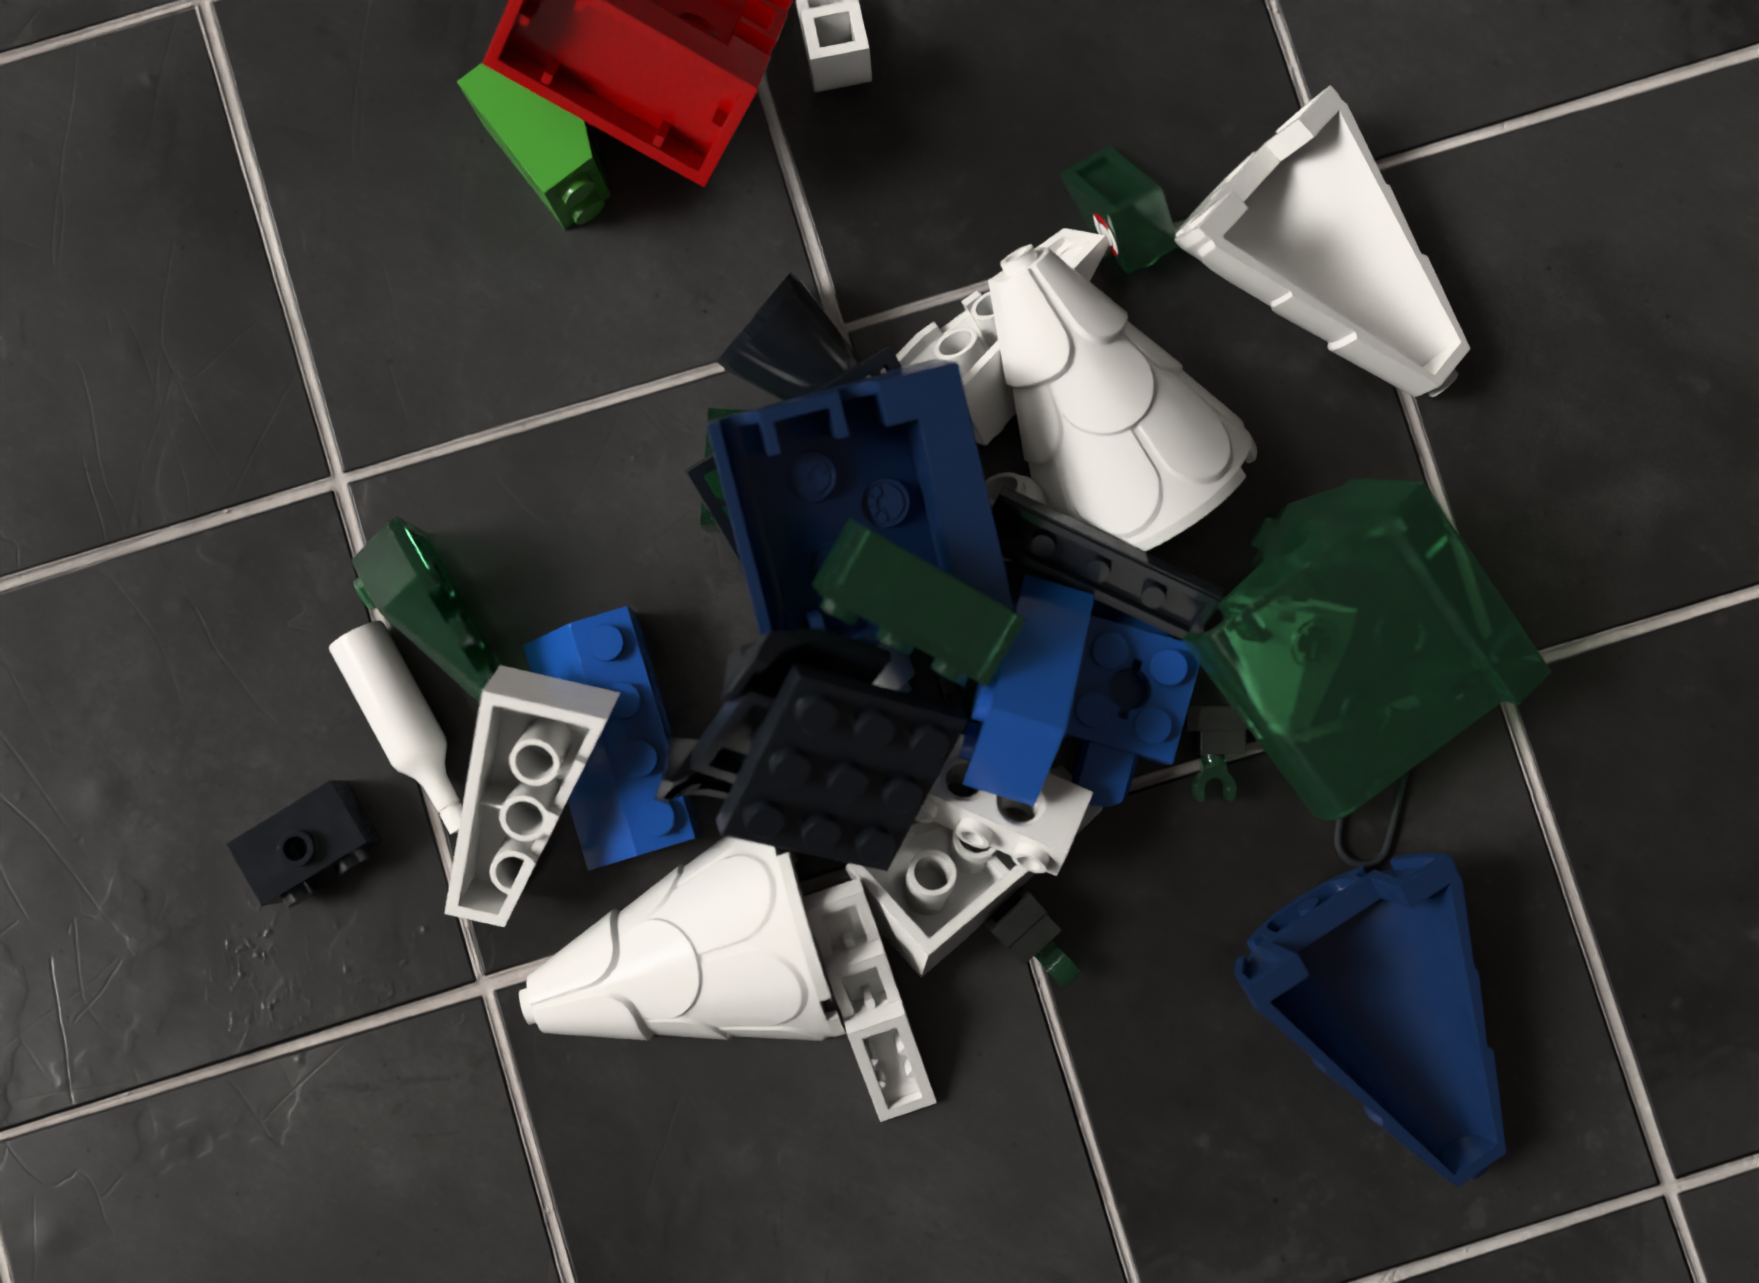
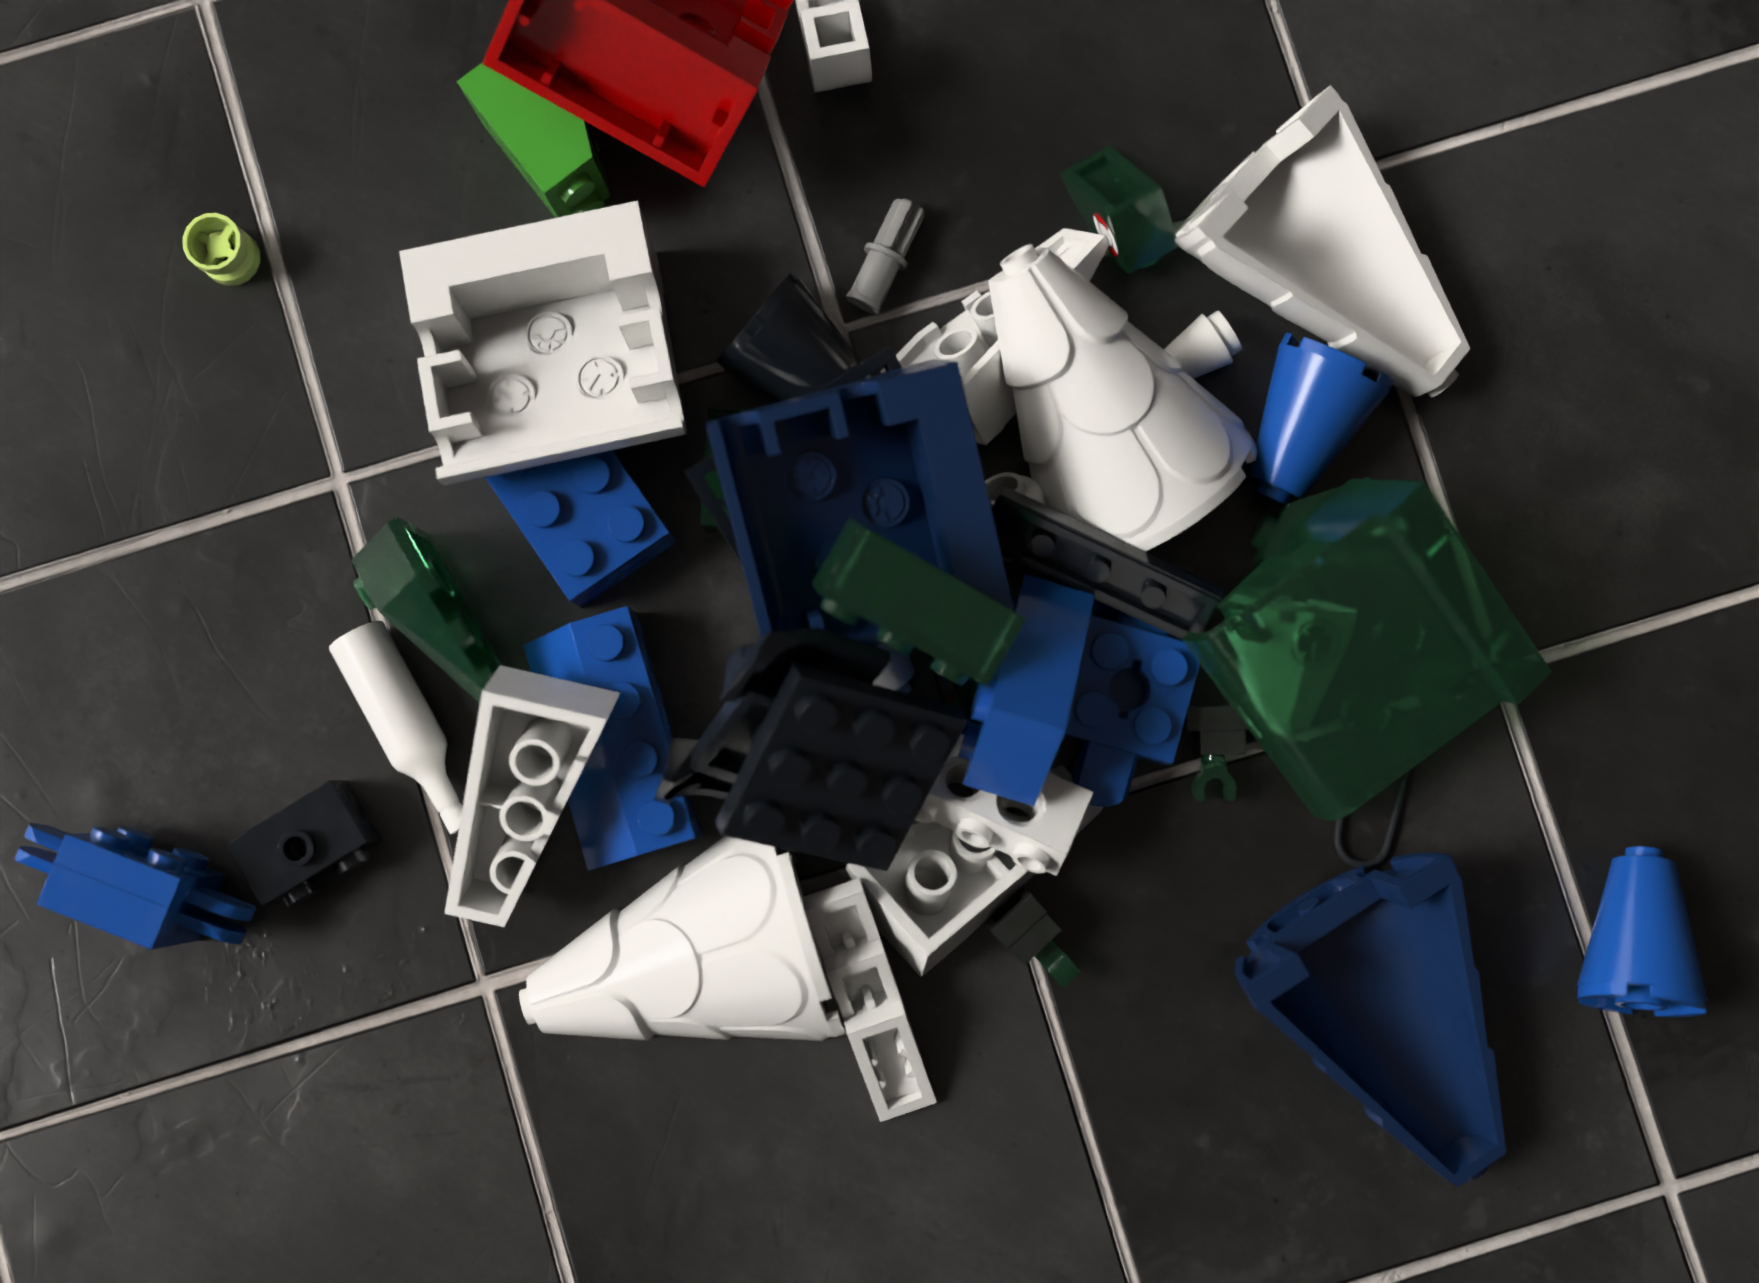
(132, 887): none -> blue brick
(210, 240): none -> yellowish green wheel
(543, 342): none -> white panel
(584, 521): none -> blue brick
(886, 256): none -> light grey axle
(1205, 345): none -> white cone
(1310, 415): none -> blue cone
(1643, 942): none -> blue cone

